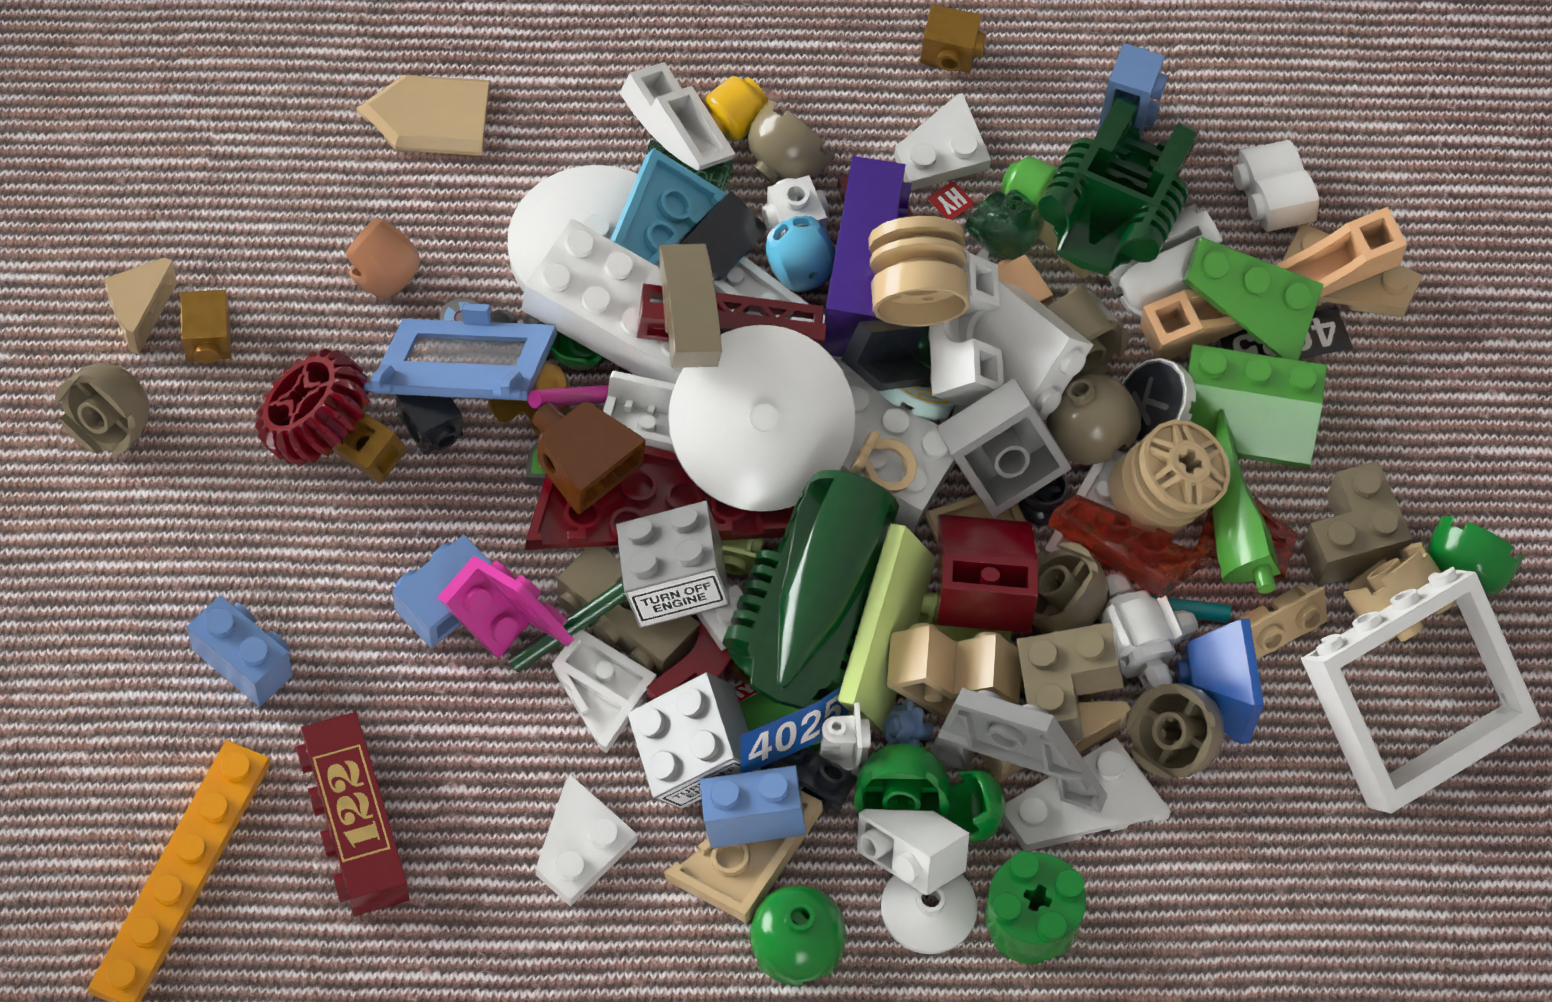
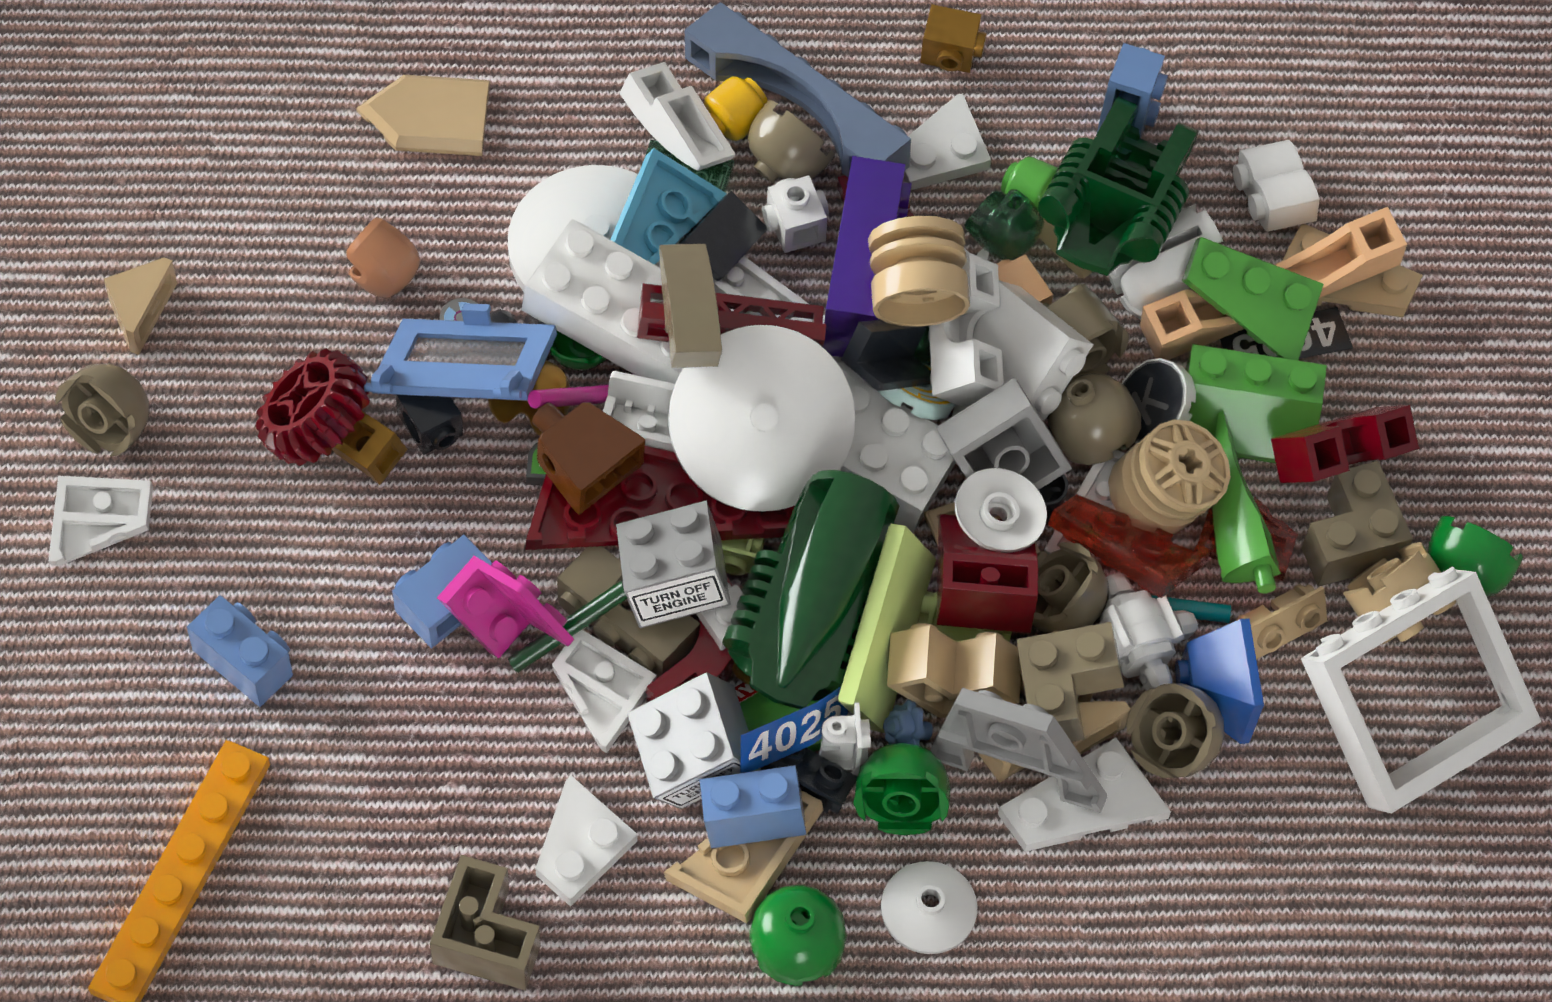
(96, 515): none -> white wing
(205, 326): pearl gold brick -> none
(354, 813): dark red brick -> none
(474, 934): none -> dark tan brick
(729, 46): none -> sand blue arch
(802, 255): medium azure helmet -> none
(875, 443): tan piece -> none
(914, 846): white slope -> none
(950, 200): red sticker -> none
(977, 804): green hair -> none
(1008, 496): none -> white dish
(1040, 882): green brick -> none
(1336, 444): none -> dark red arch

